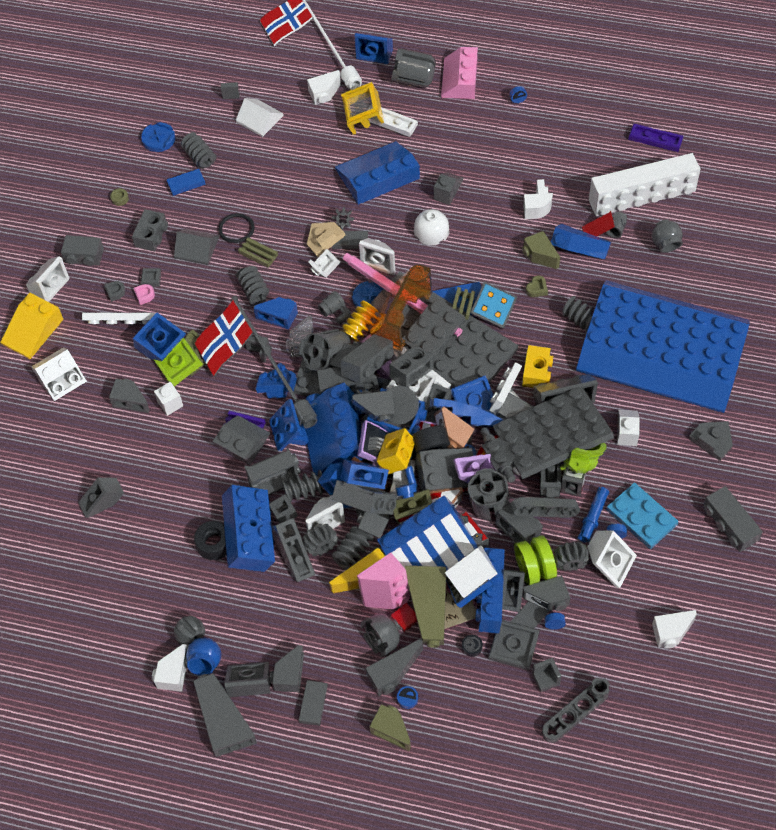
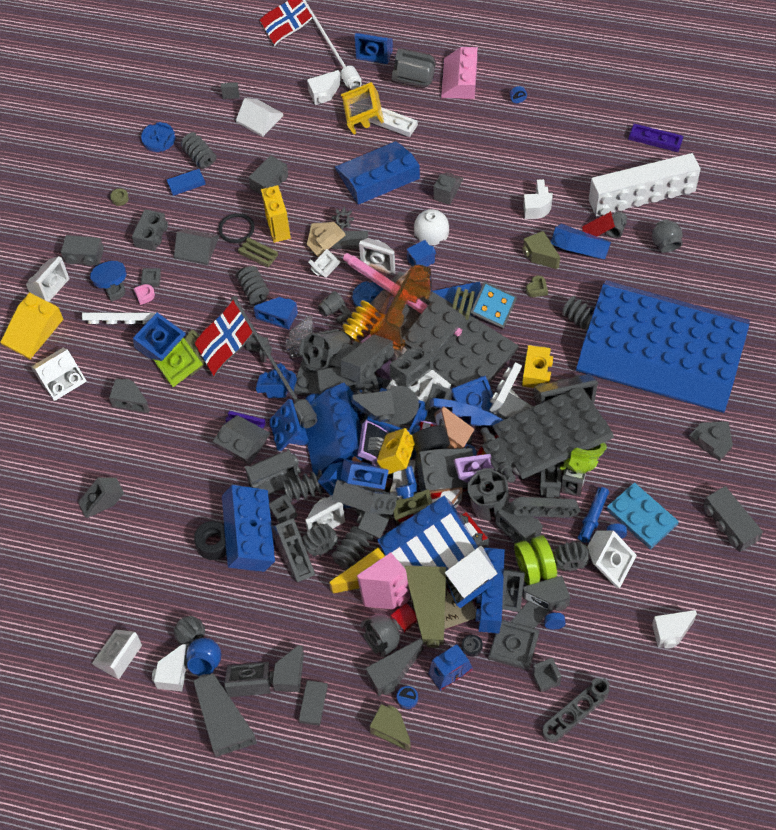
(108, 274): none -> blue tile
(118, 652): none -> white slope
(168, 398): white brick -> none
(268, 174): none -> dark grey brick
(276, 214): none -> yellow window
(421, 254): none -> blue brick
(451, 666): none -> blue torso
(628, 427): white slope -> none

